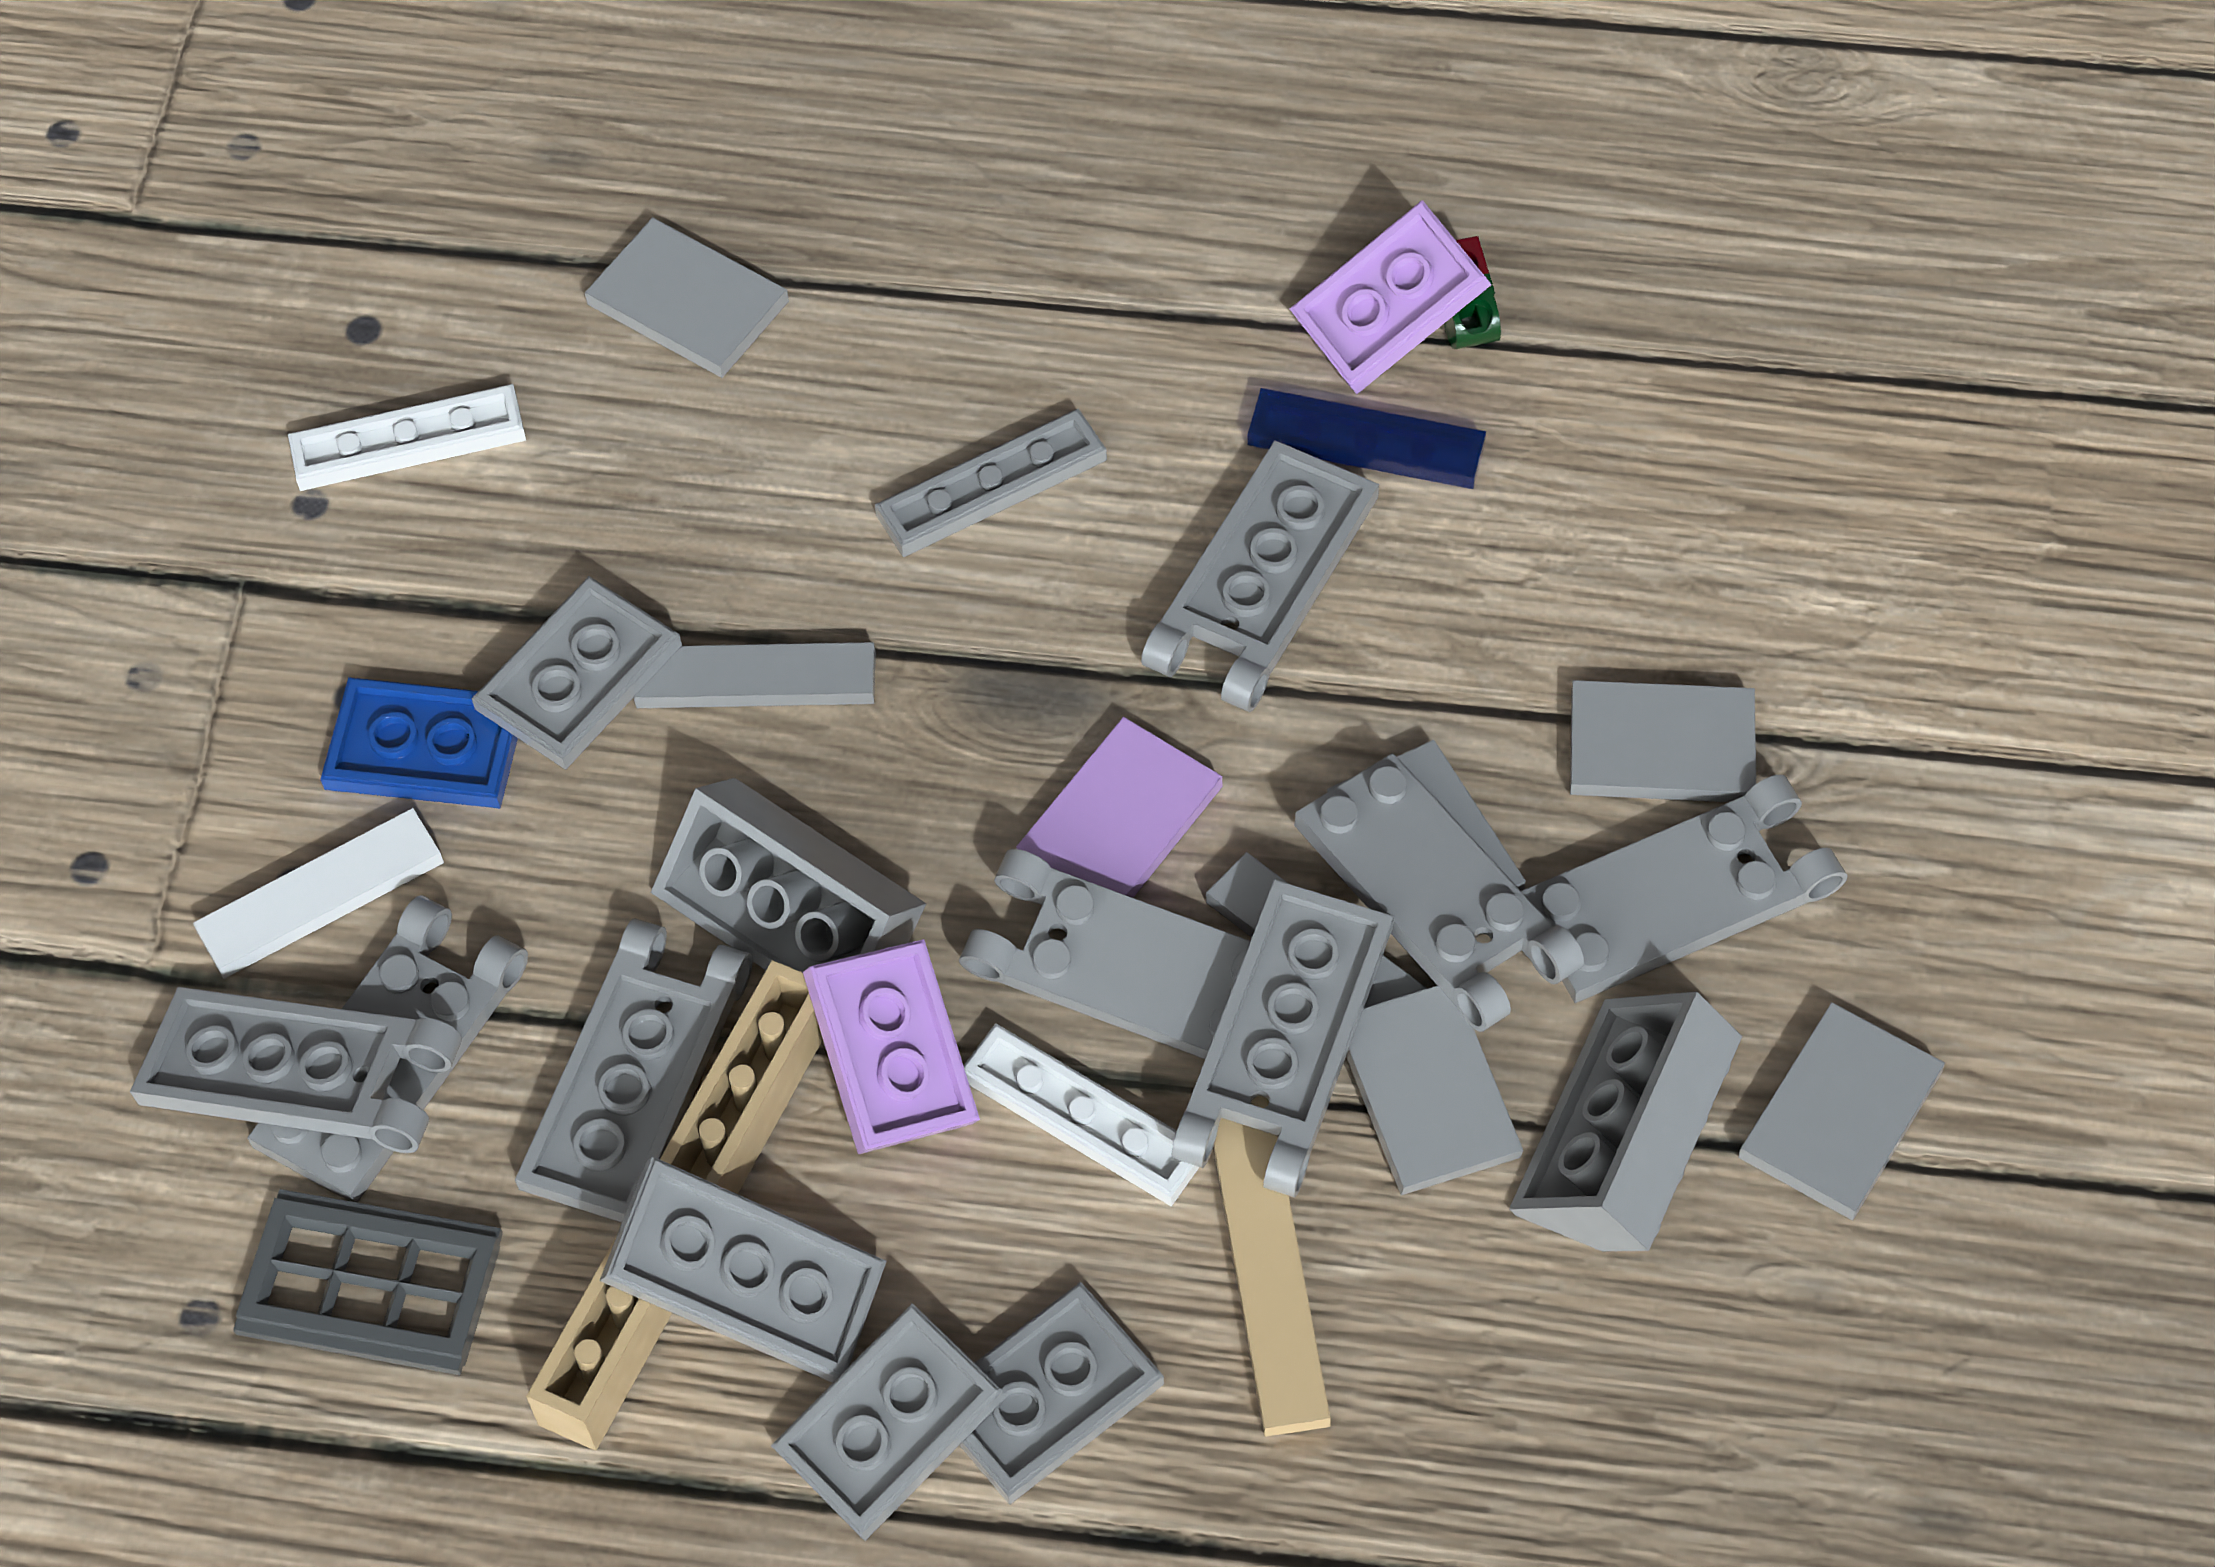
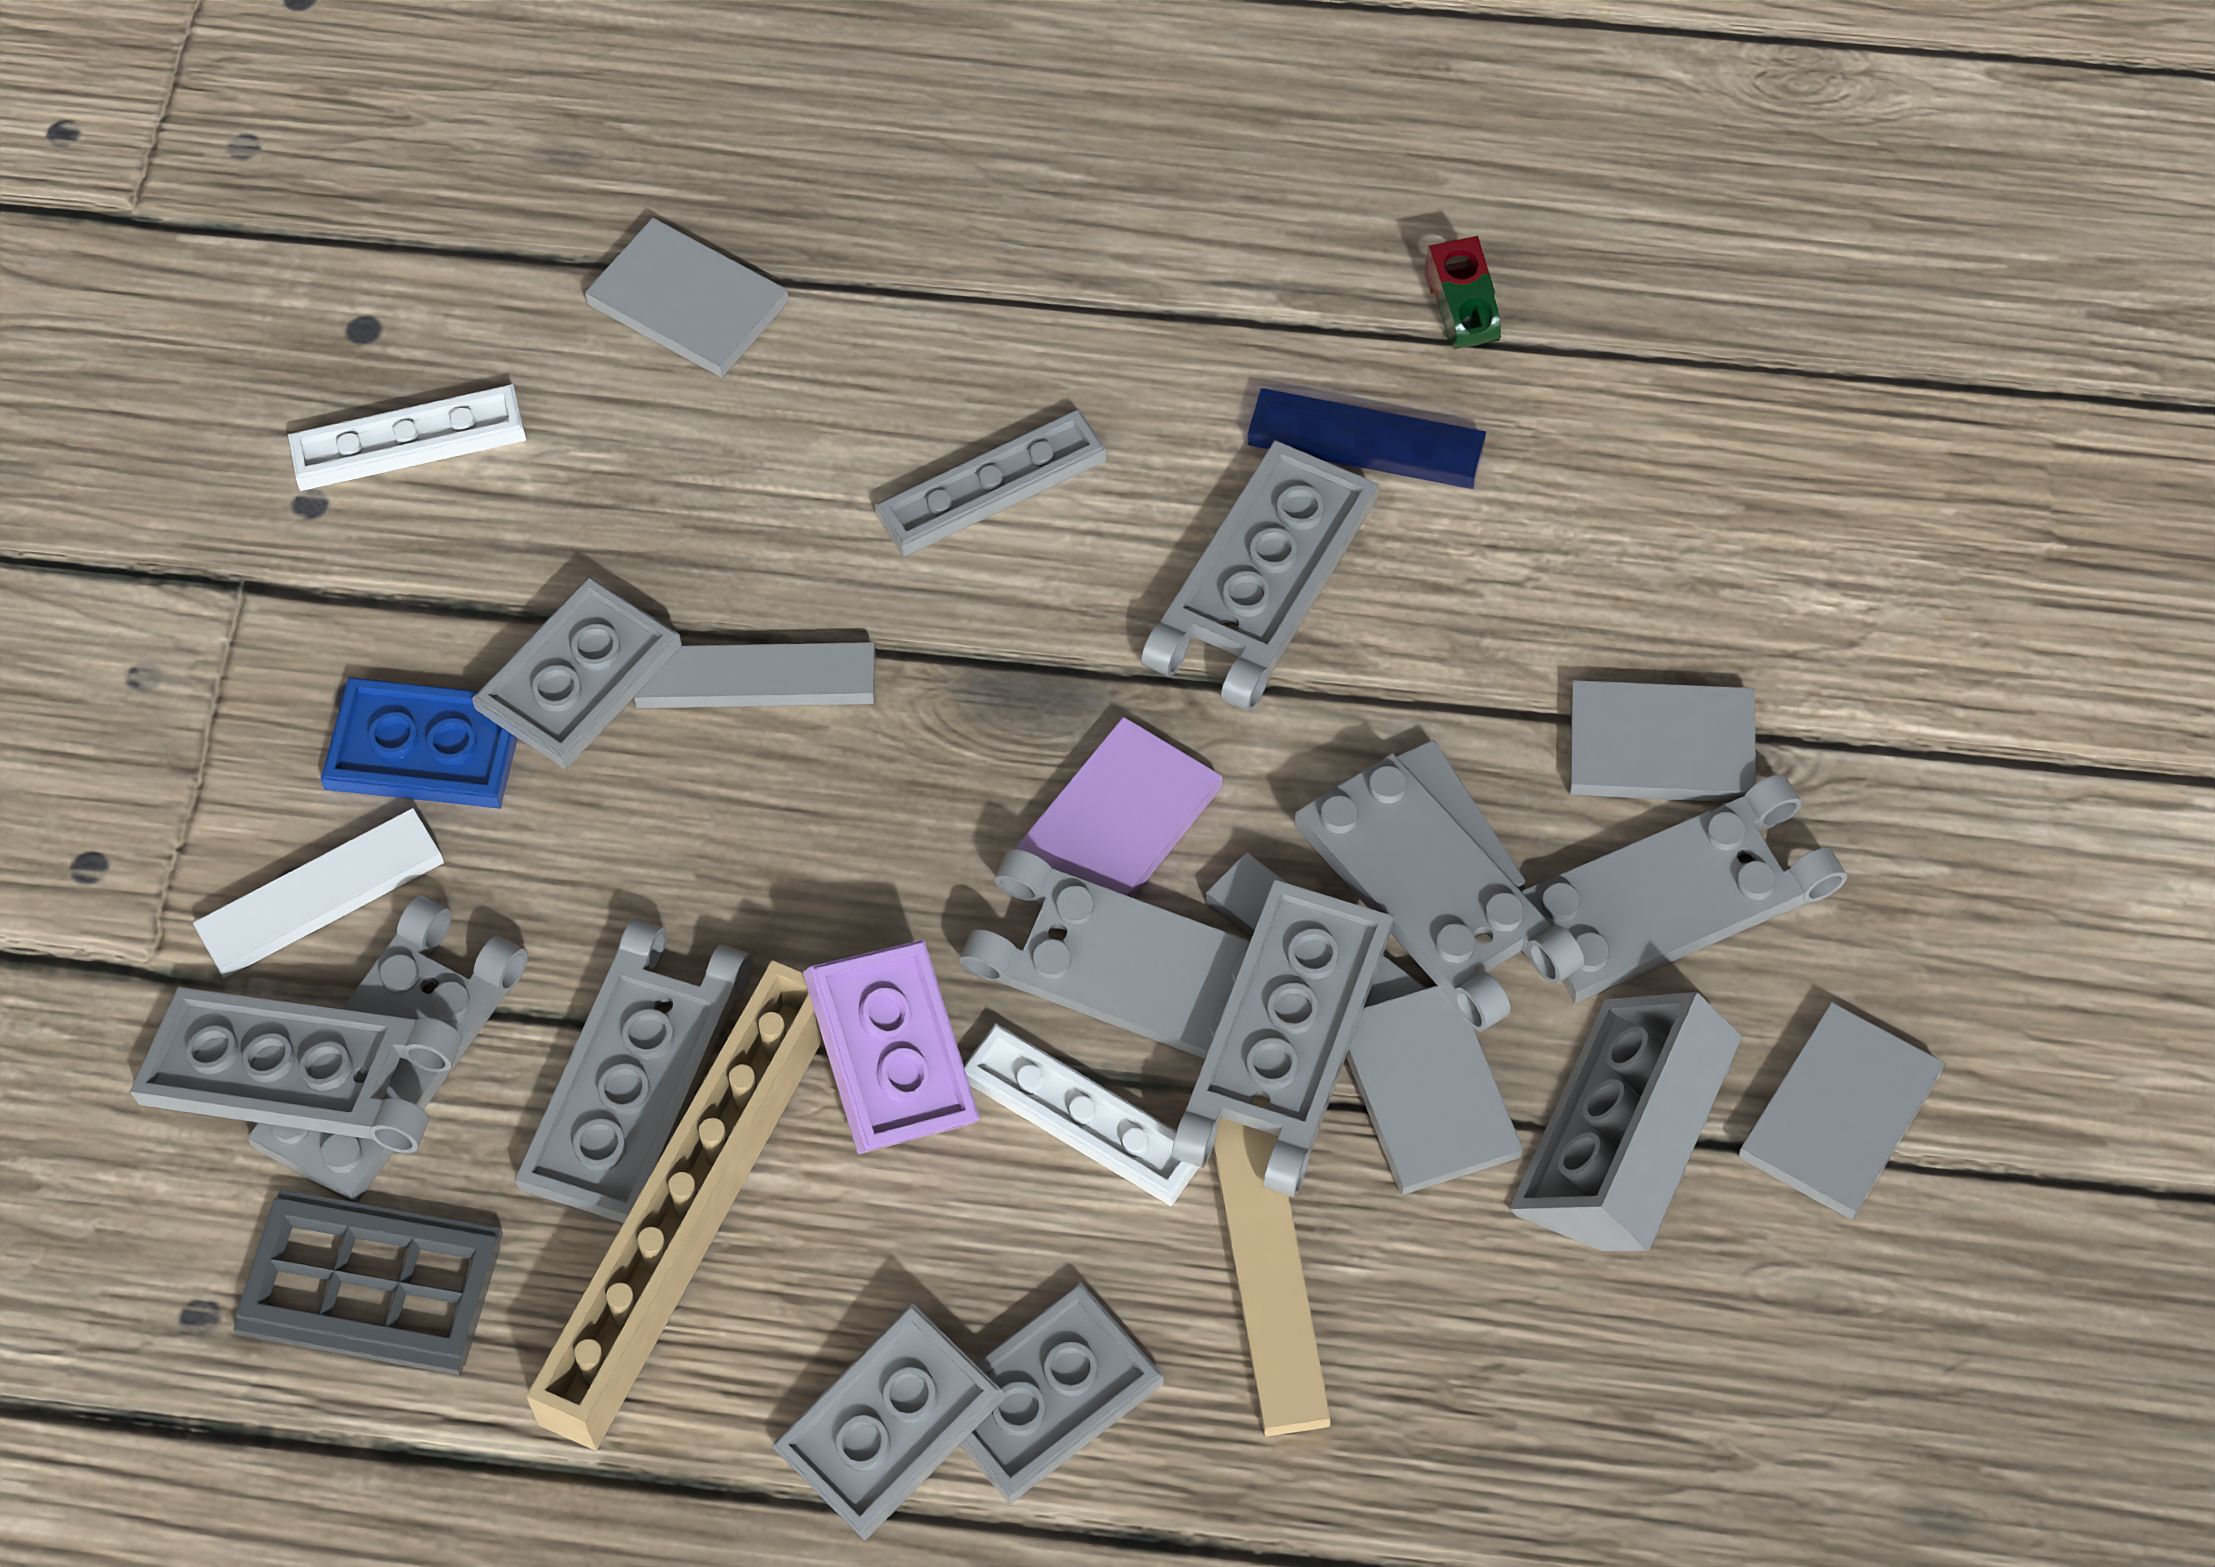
(743, 1270): light grey tile -> none
(778, 883): light grey slope -> none
(1390, 296): lavender tile -> none

